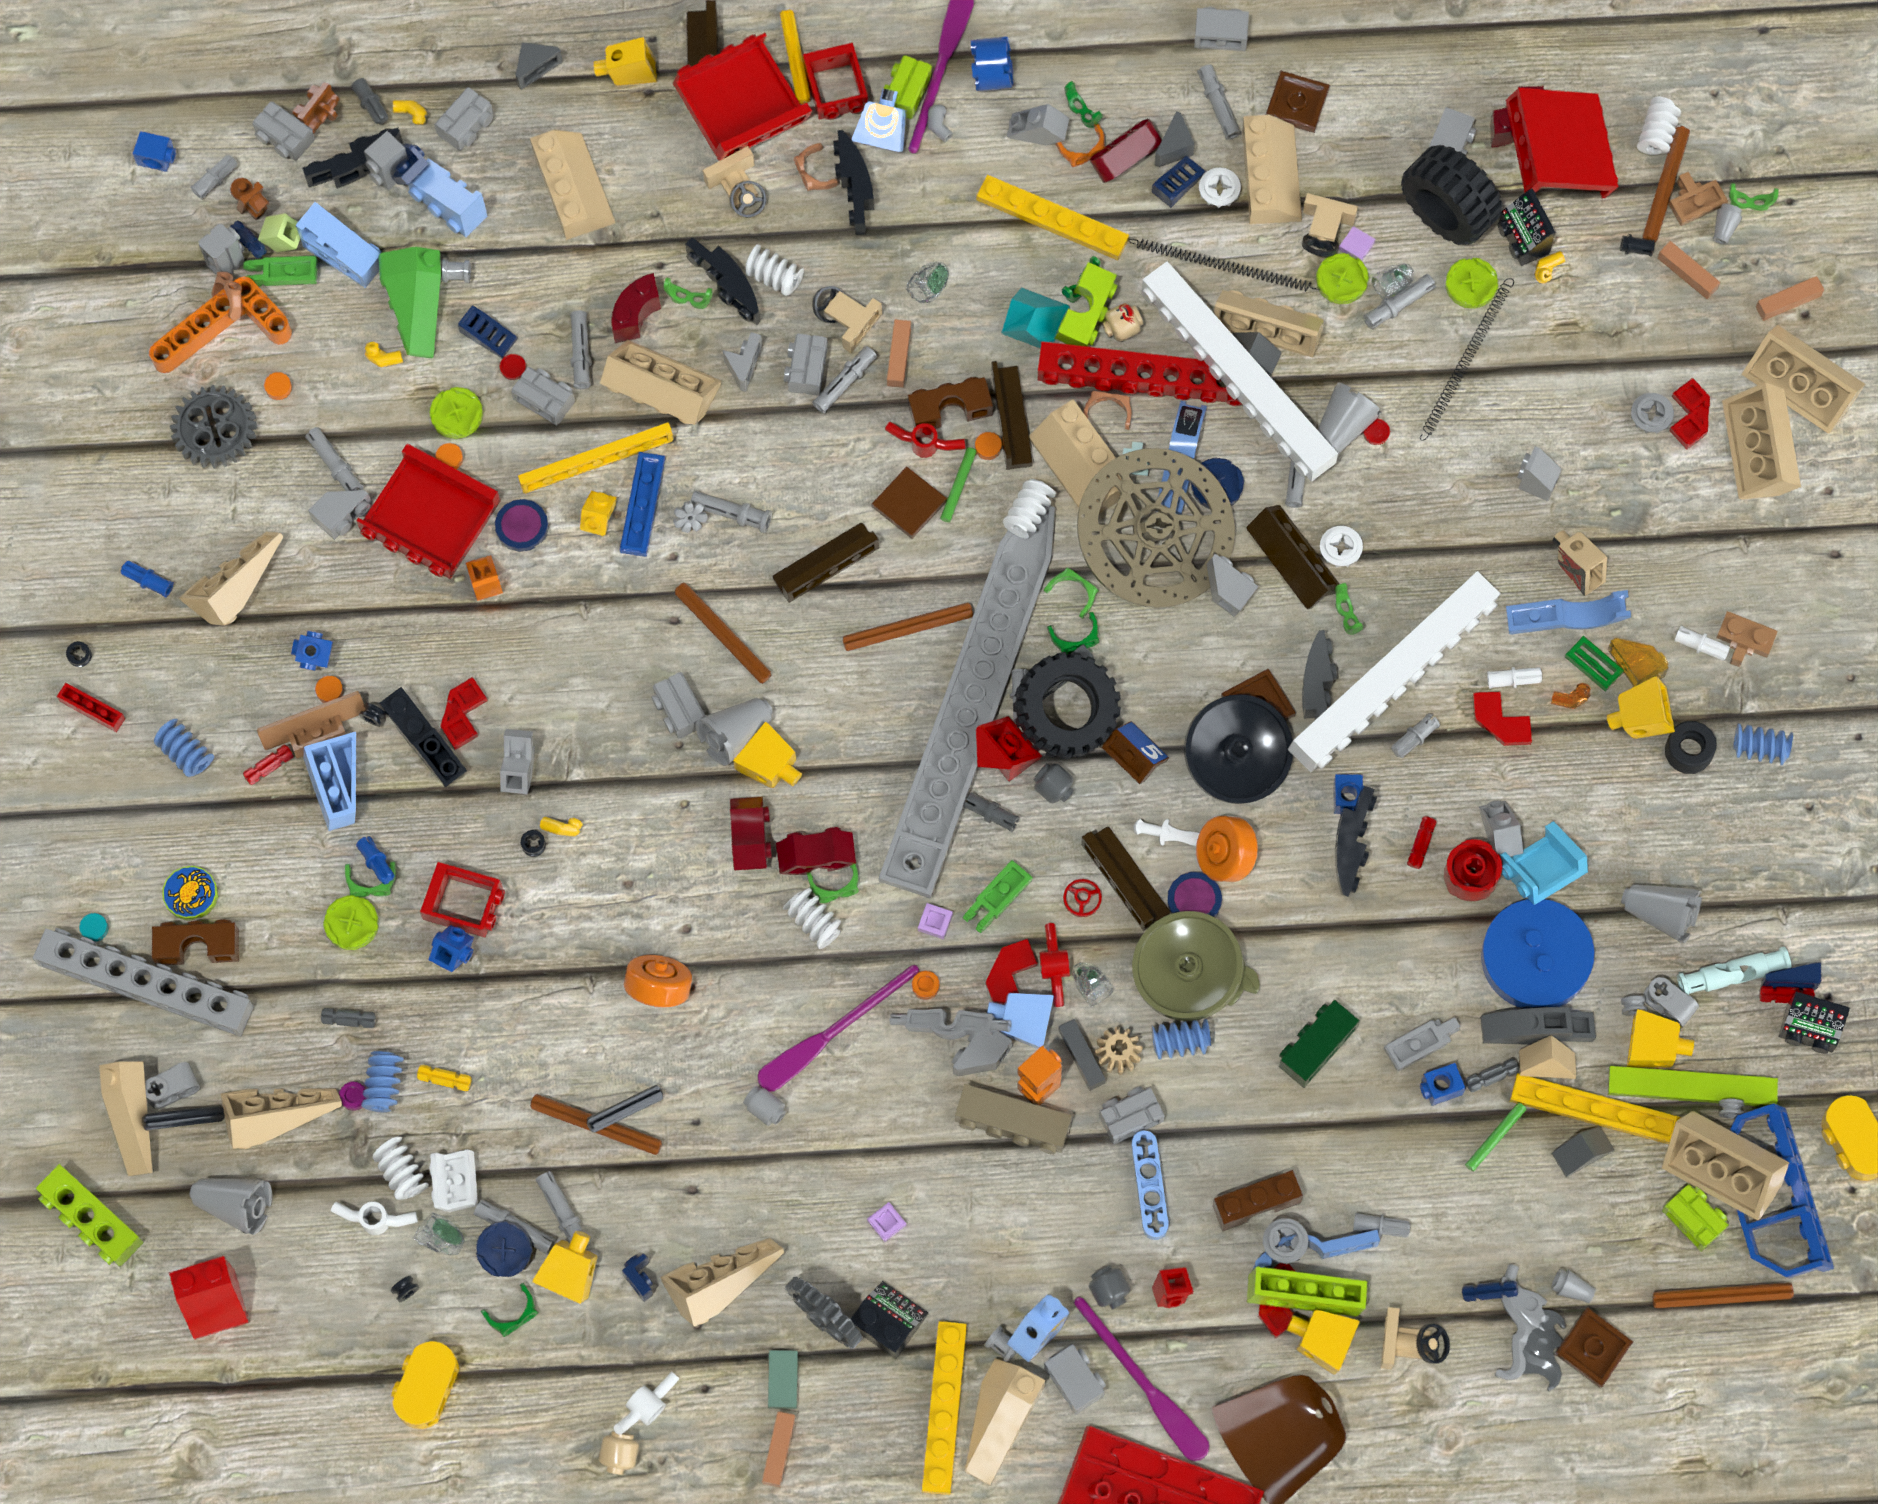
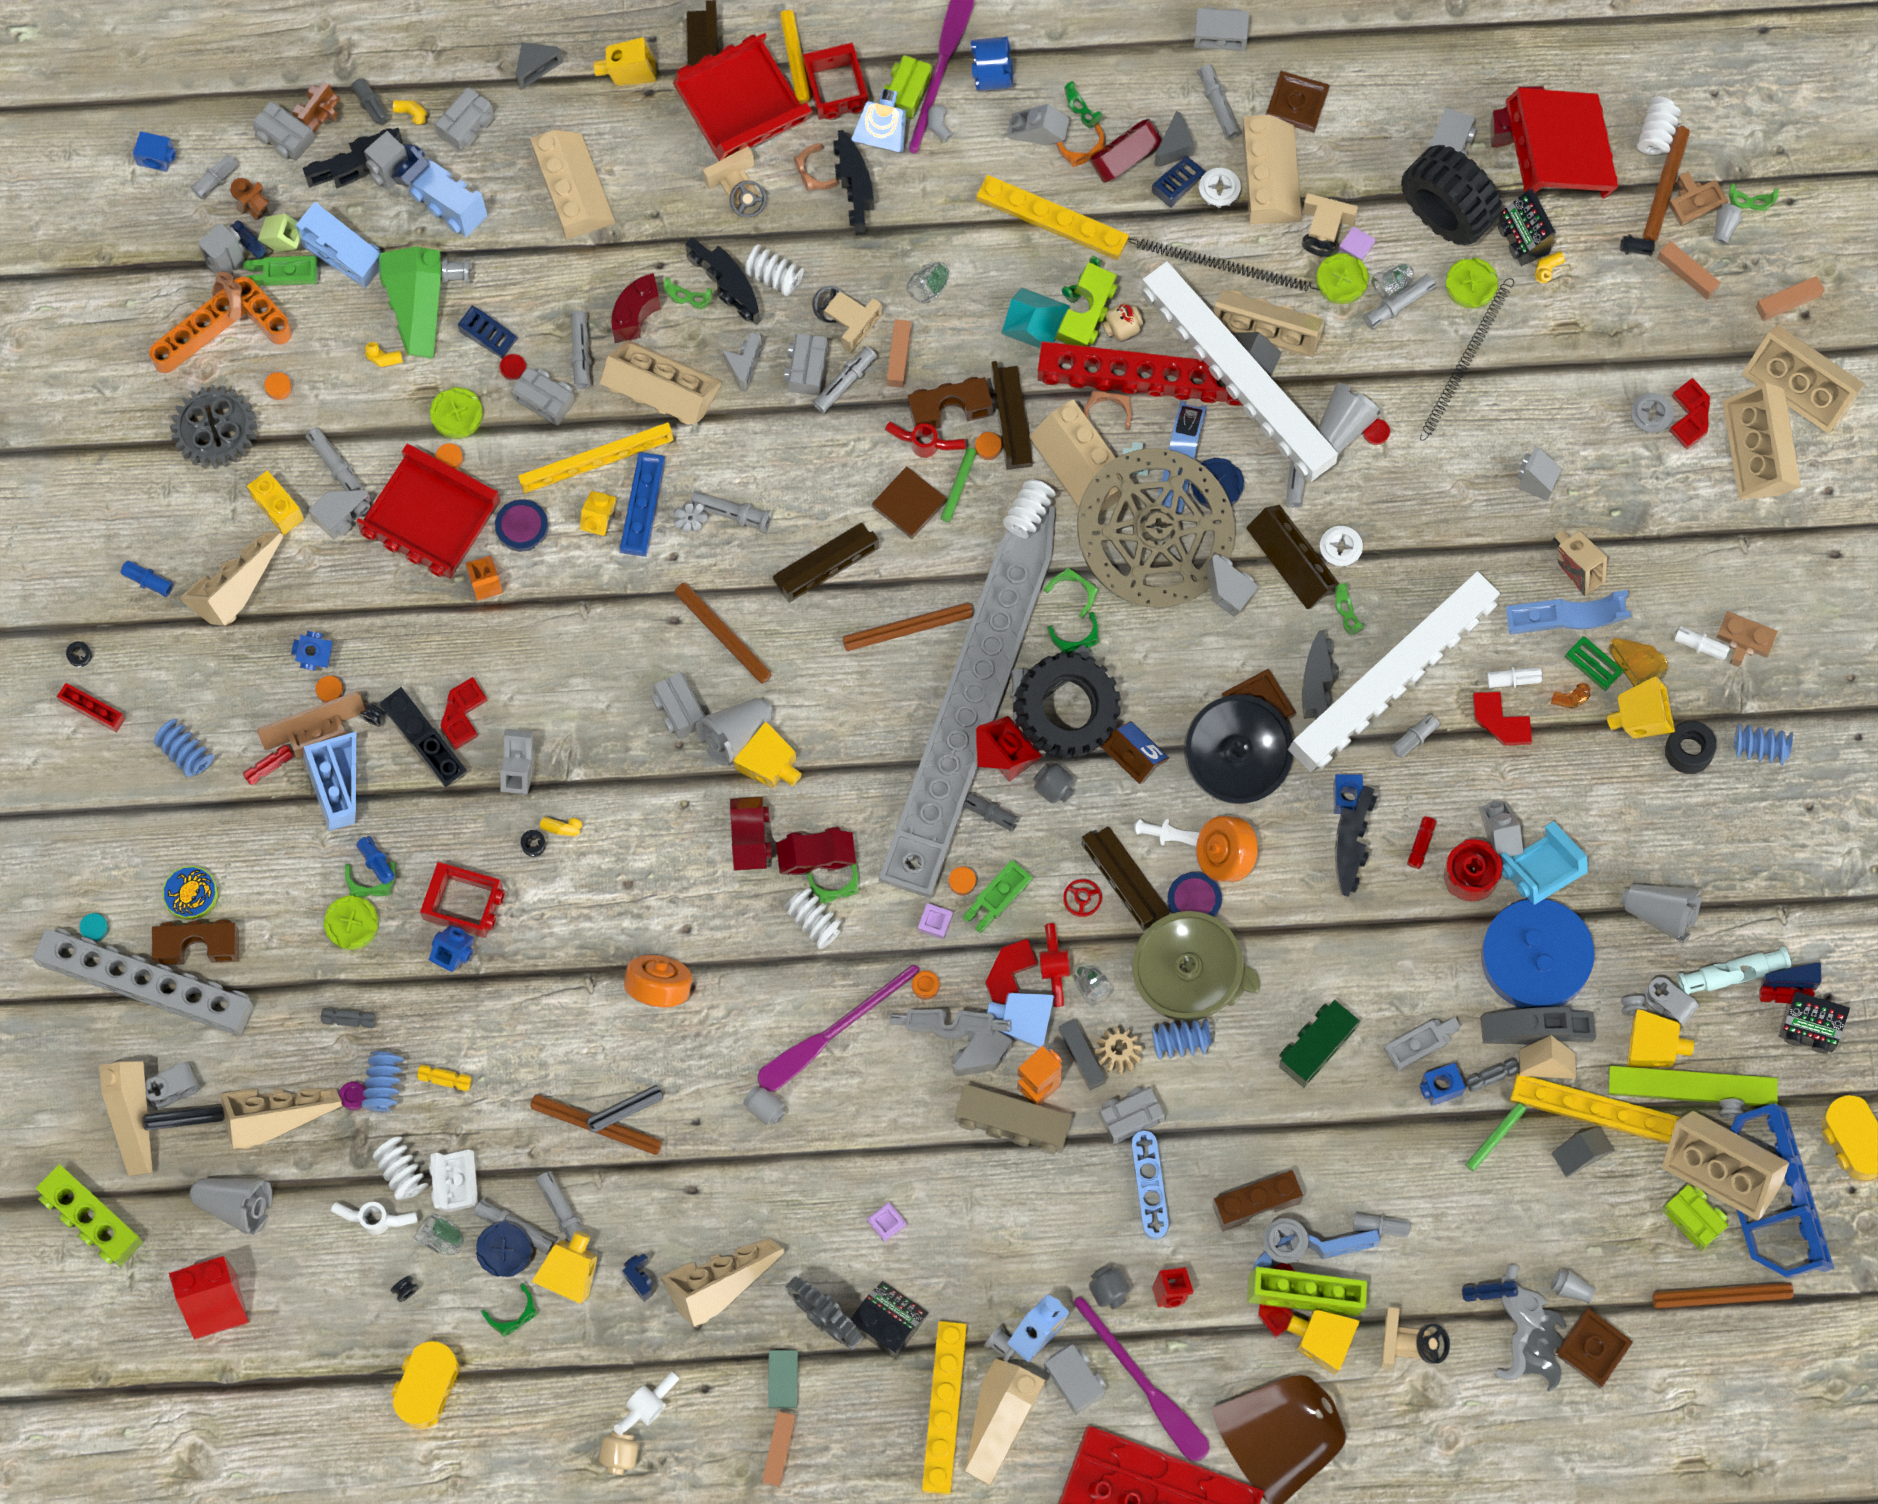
(275, 502): none -> yellow brick
(962, 881): none -> orange tile

